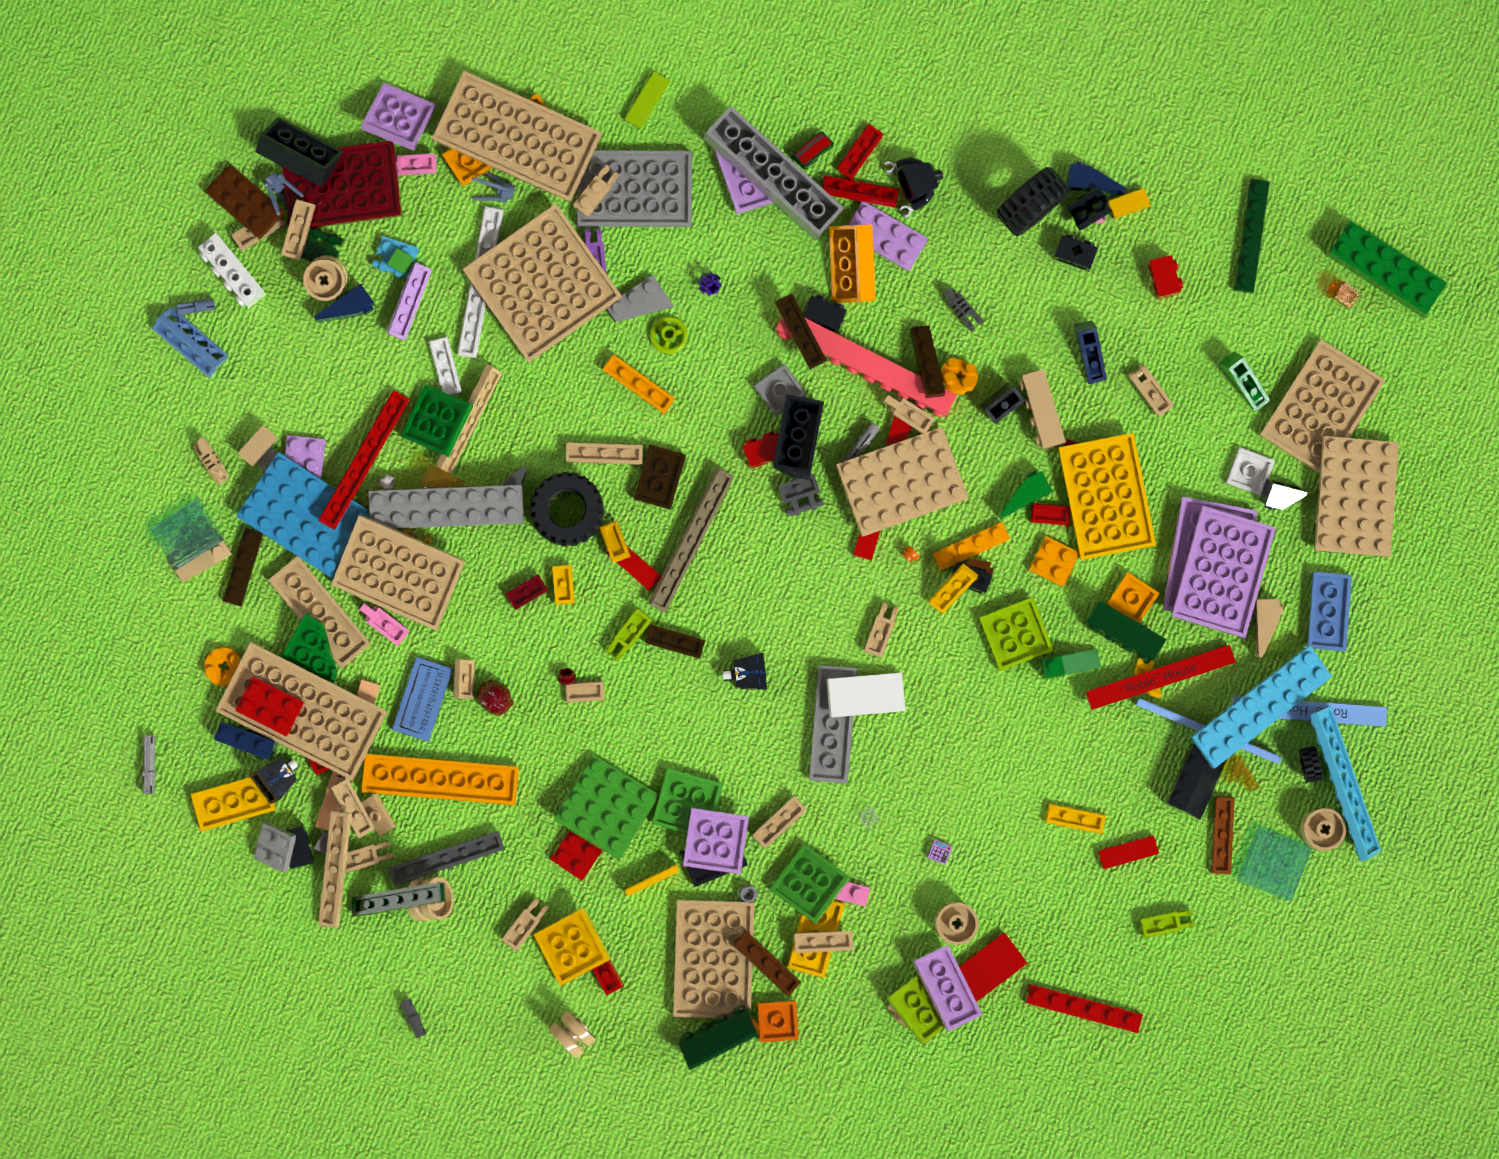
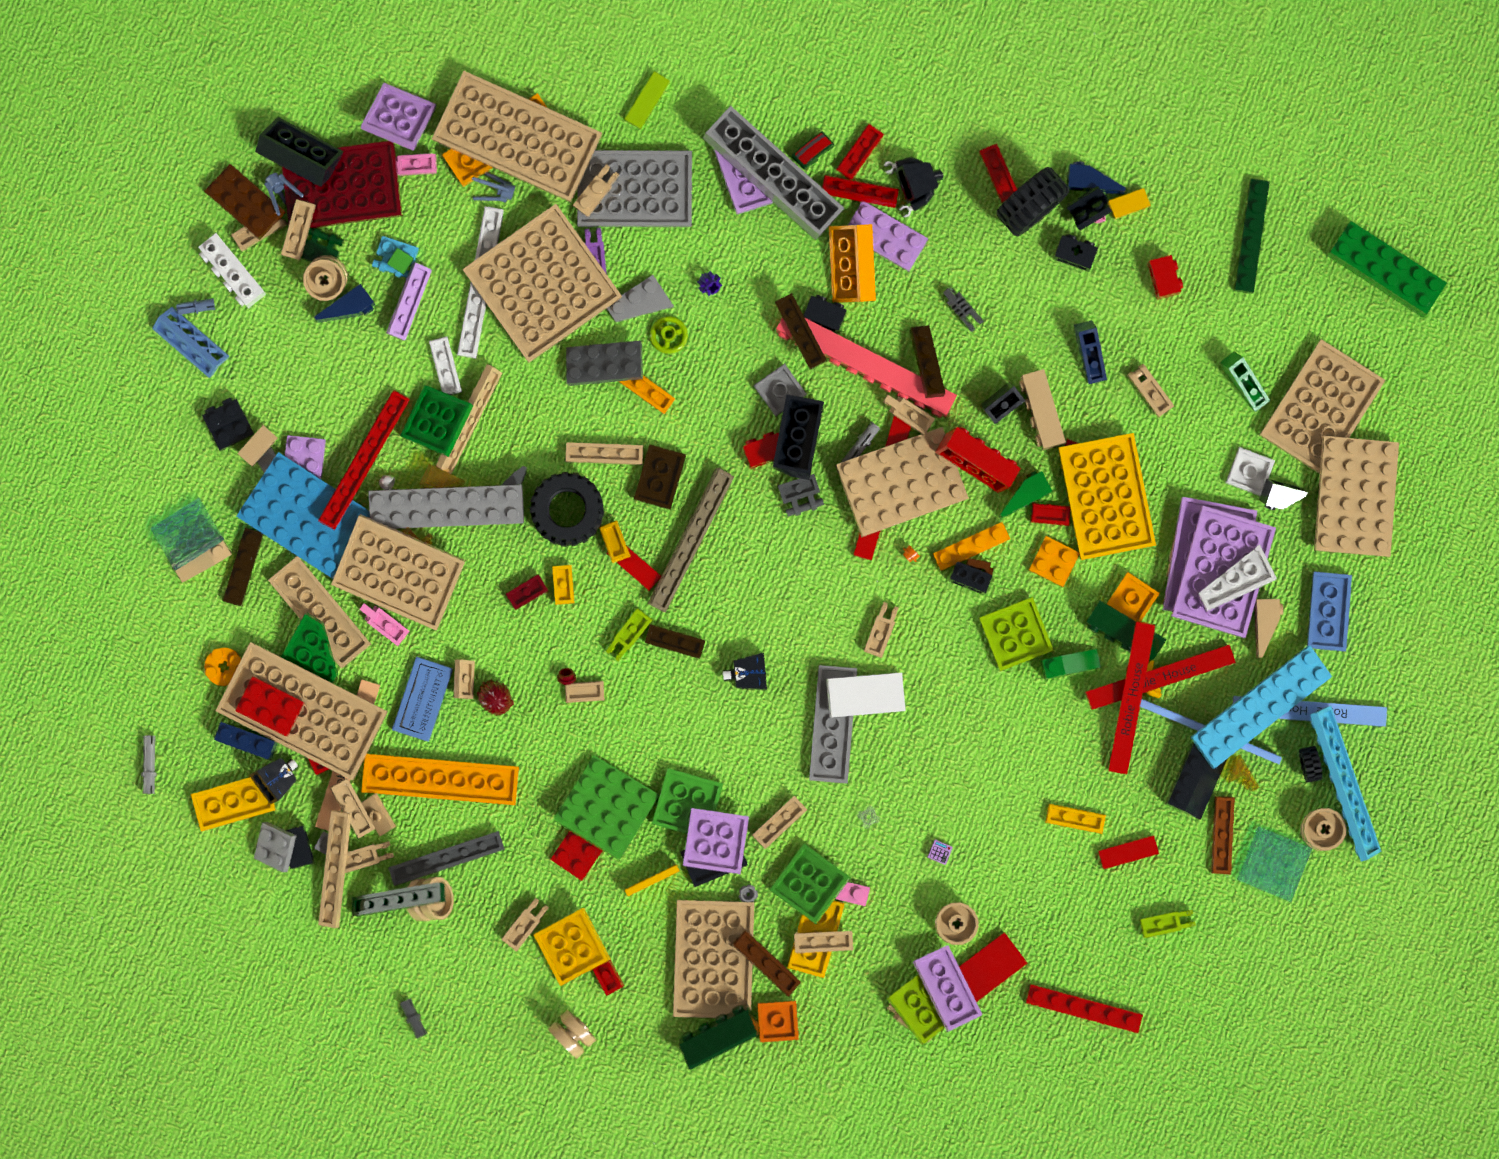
(210, 461): tan hinge -> none
(228, 423): none -> black plate
(604, 363): none -> dark grey plate
(953, 588): yellow tile -> none
(965, 370): light orange plate -> none
(978, 460): none -> red brick
(998, 172): none -> red plate
(1131, 697): none -> red tile
(1245, 576): none -> white wing
(1343, 293): clear orange bracket -> none

